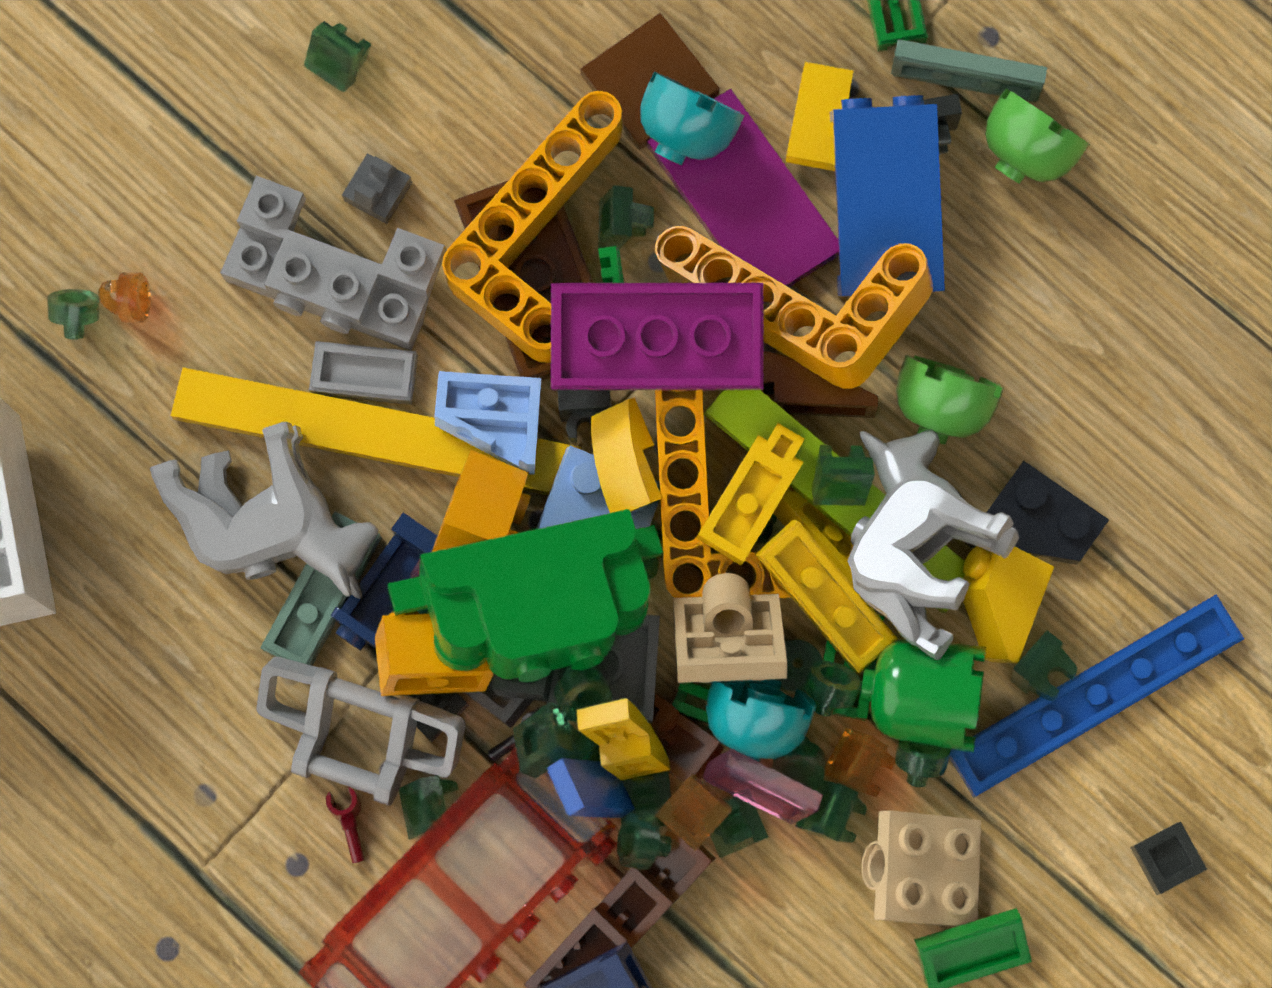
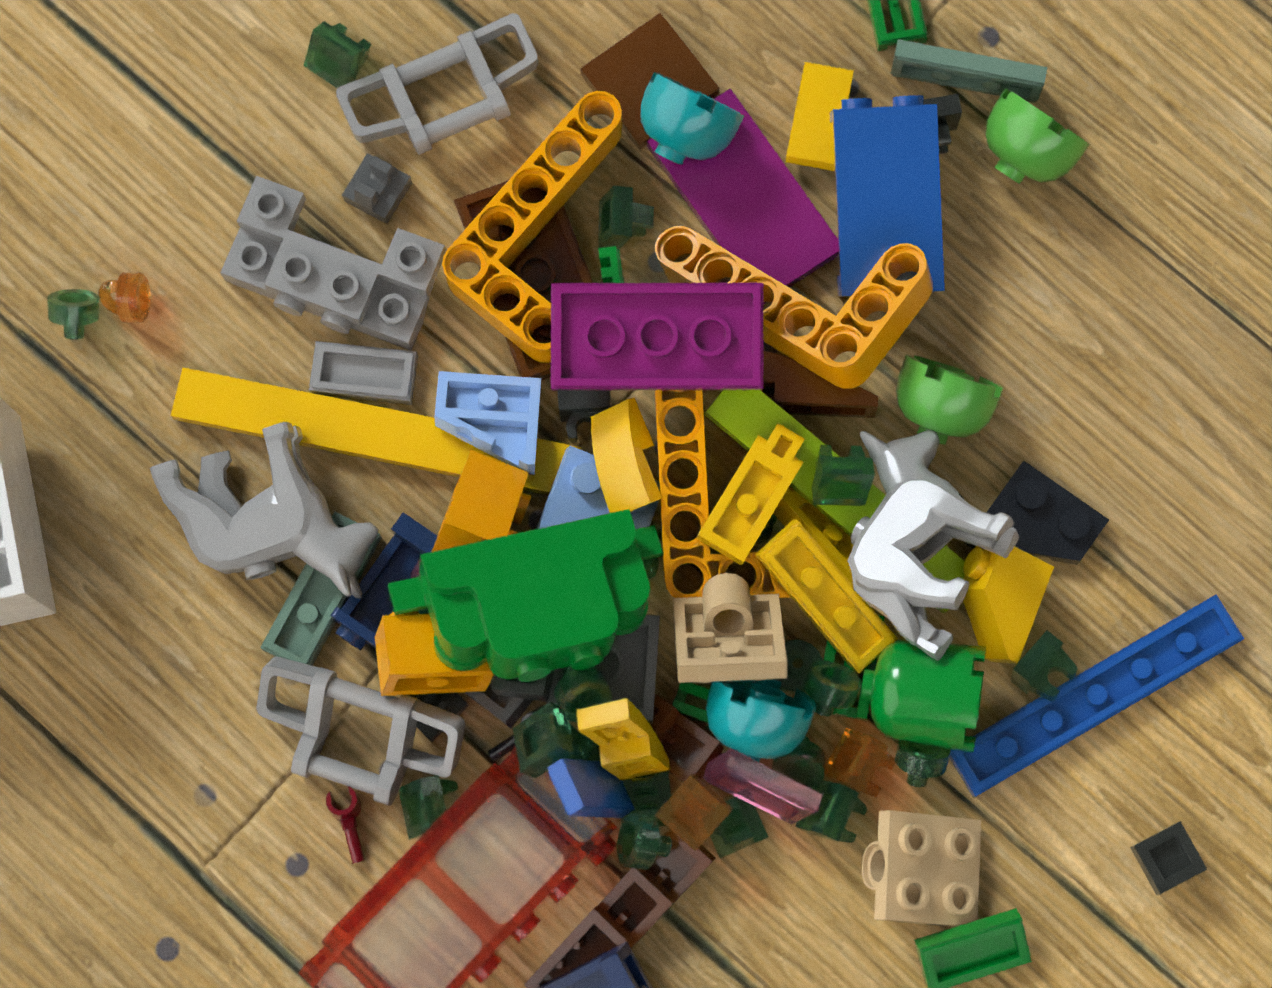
(466, 49): none -> light grey bar

